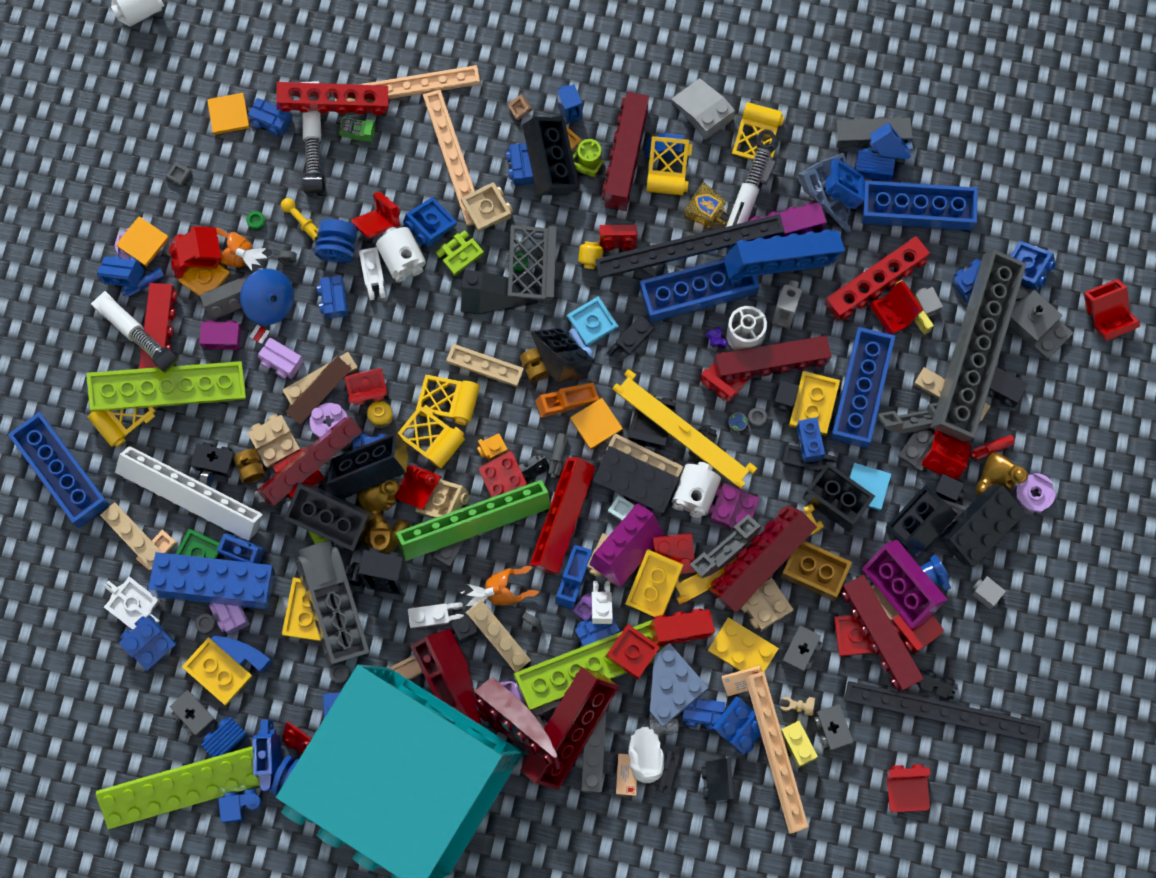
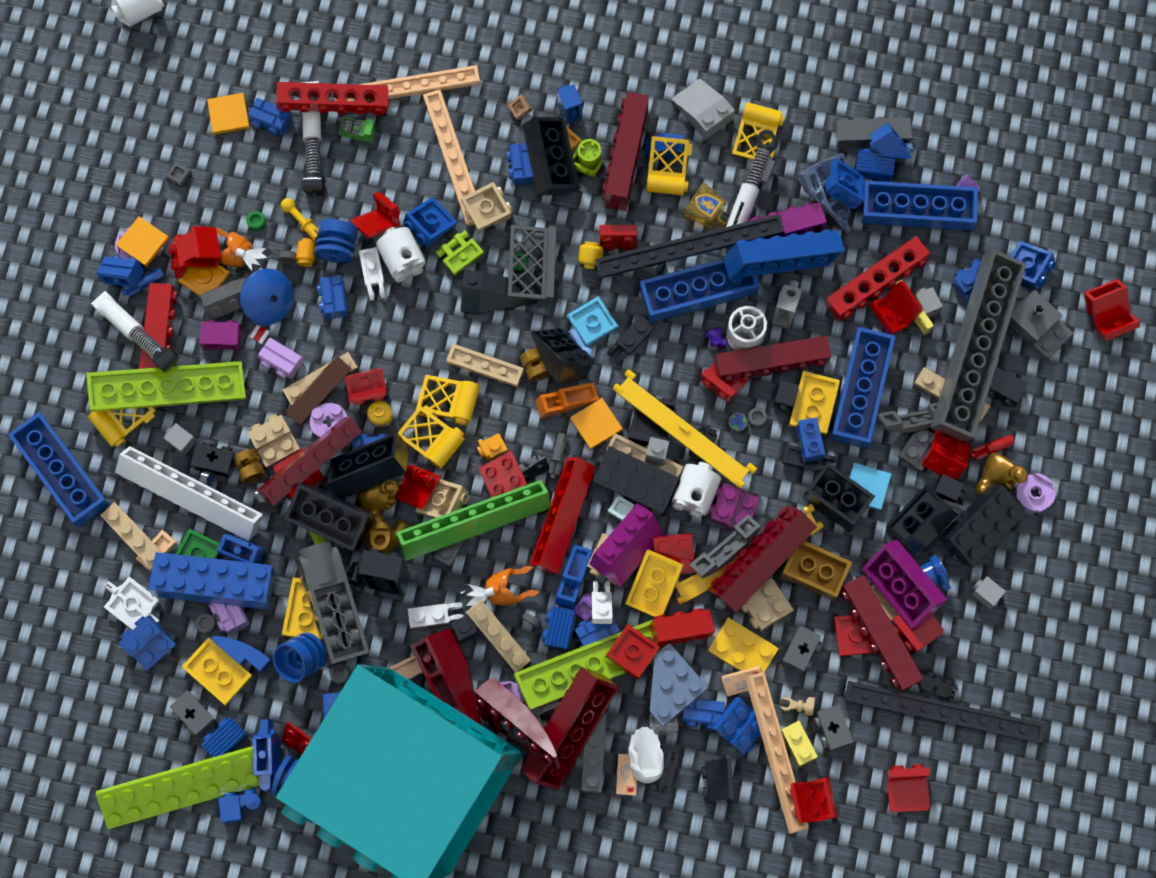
(179, 439): none -> light grey brick
(299, 657): none -> blue wheel
(305, 252): none -> light orange brick
(559, 628): none -> blue brick
(657, 451): none -> light grey brick
(813, 800): none -> red bracket
(967, 181): none -> medium lavender slope

